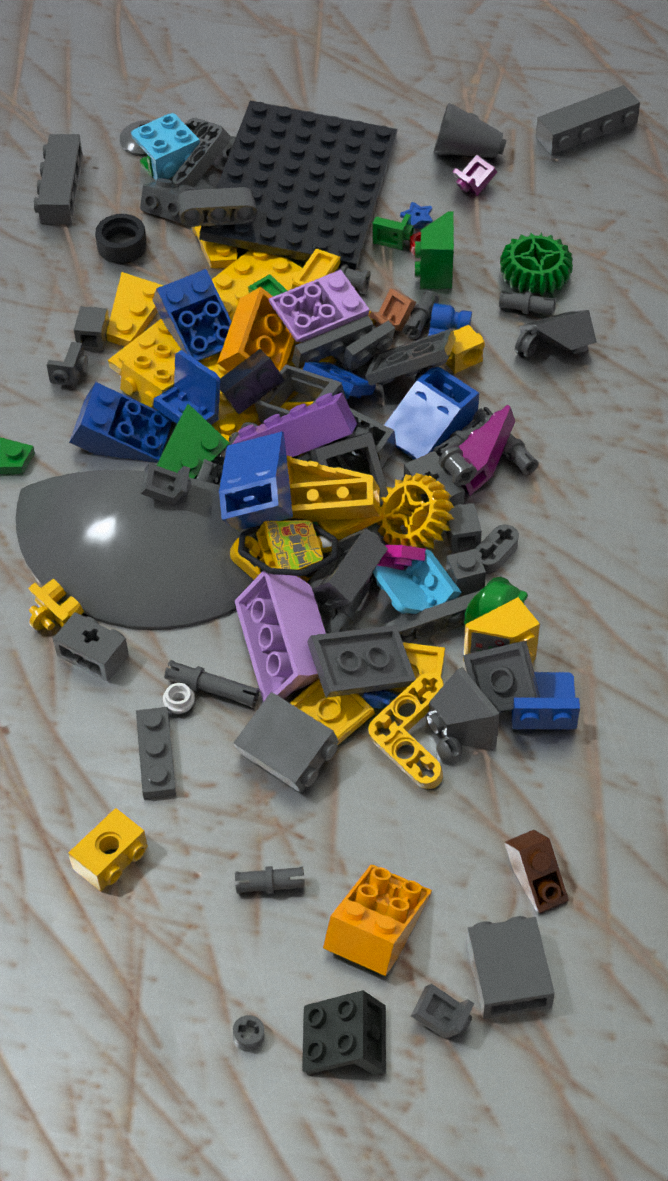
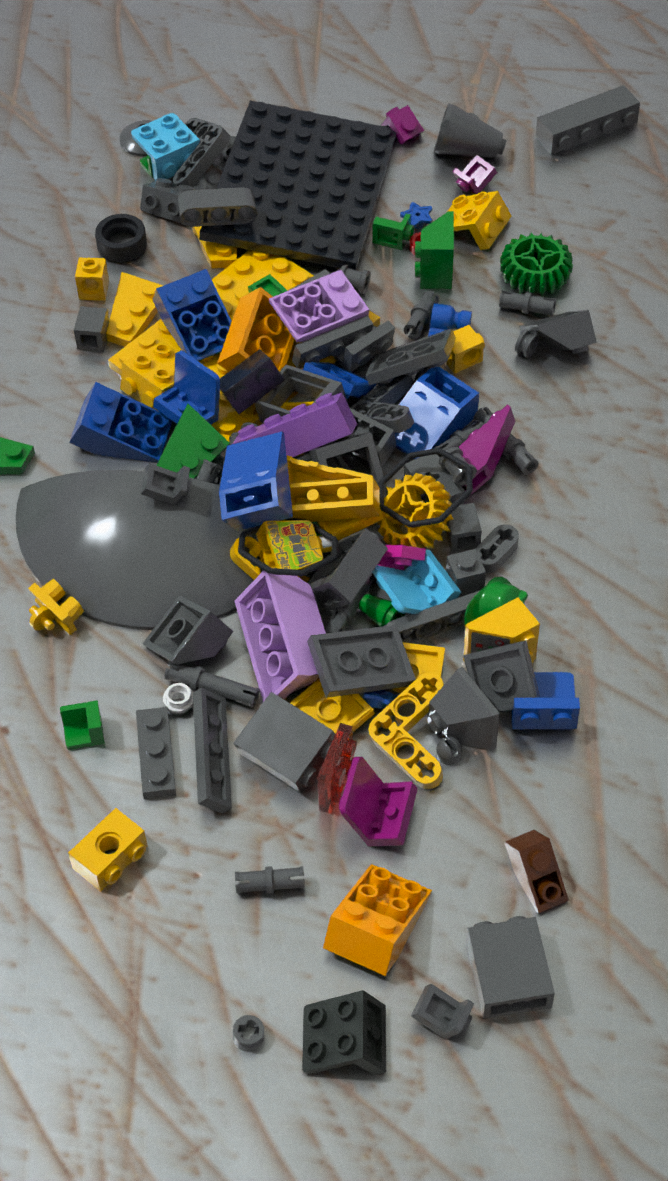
(59, 179): dark grey brick -> none
(70, 370): dark grey bracket -> none
(82, 725): none -> green panel
(91, 646): dark grey brick -> none
(92, 279): none -> yellow brick
(188, 633): none -> dark grey slope
(211, 751): none -> dark grey plate
(317, 266): yellow tile -> none
(335, 768): none -> clear red plate
(375, 808): none -> magenta bracket
(379, 609): none -> green cone
(380, 405): none -> dark grey beam
(395, 308): nougat bracket -> none
(403, 123): none -> magenta bracket
(441, 518): none -> black piece
(481, 214): none -> yellow bracket

